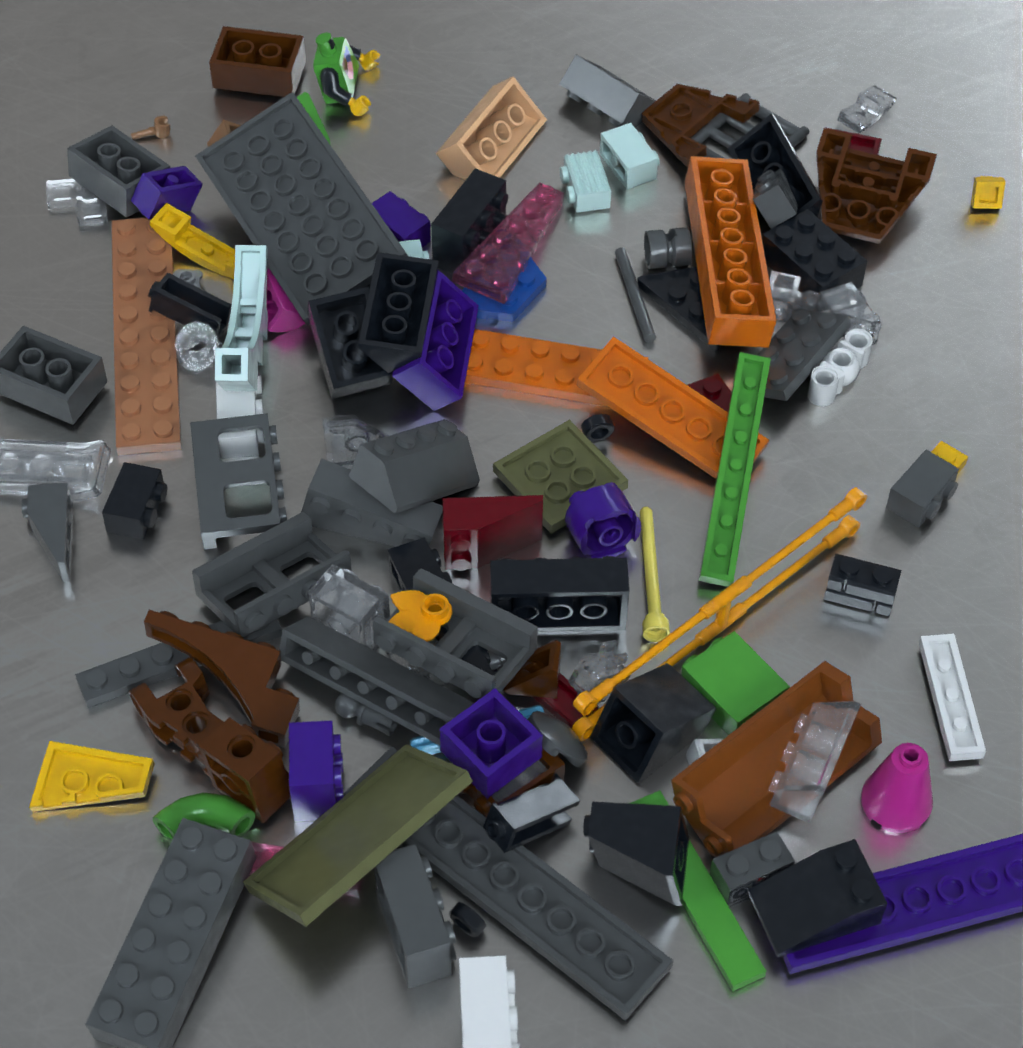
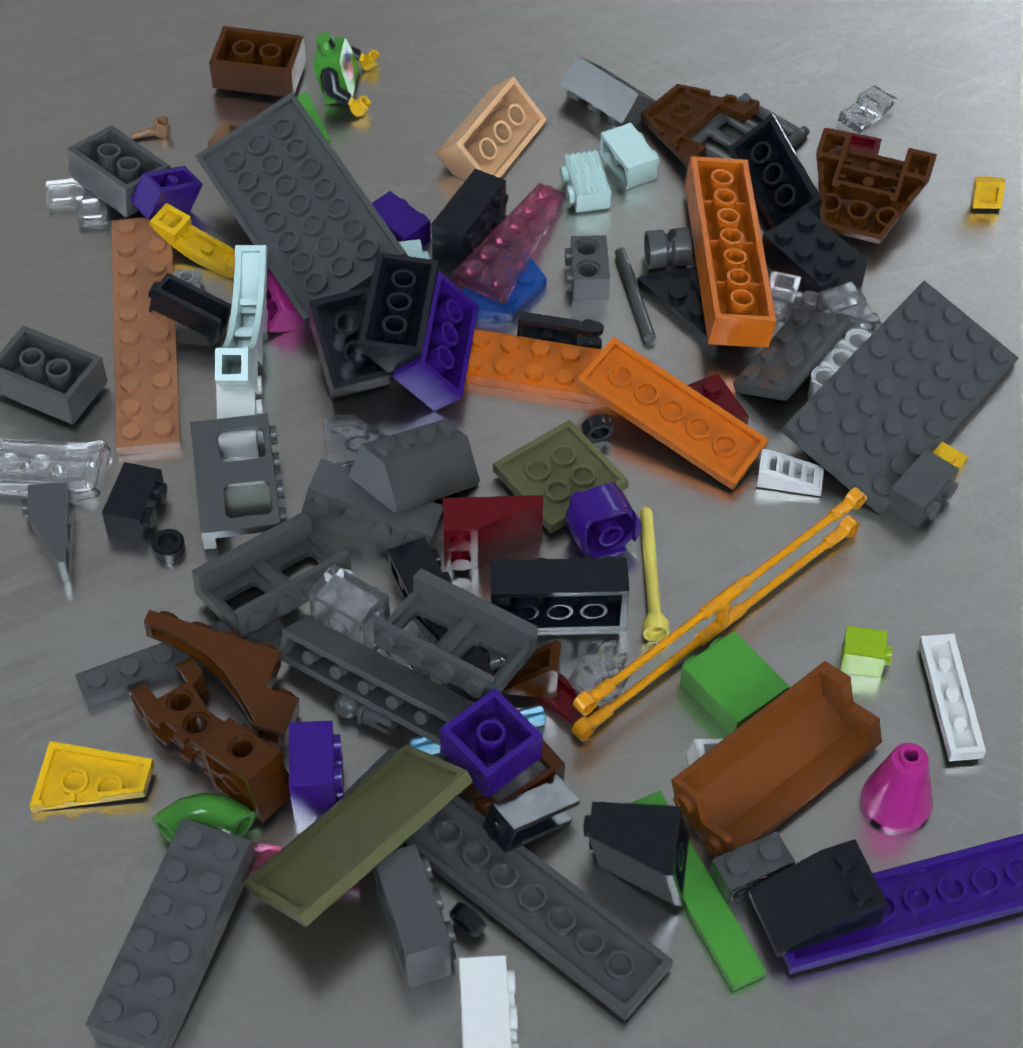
(168, 545): none -> black tile
(188, 338): clear gear -> none
(421, 613): light orange plate -> none
(559, 738): dark grey dish -> none
(560, 329): none -> black hinge
(589, 267): none -> dark grey brick
(651, 720): black slope -> none
(734, 470): bright green plate -> none
(774, 198): dark grey slope -> none
(780, 462): none -> white slope
(812, 758): clear slope -> none
(862, 584): black brick -> none
(865, 651): none -> lime brick
(899, 394): none -> dark grey plate

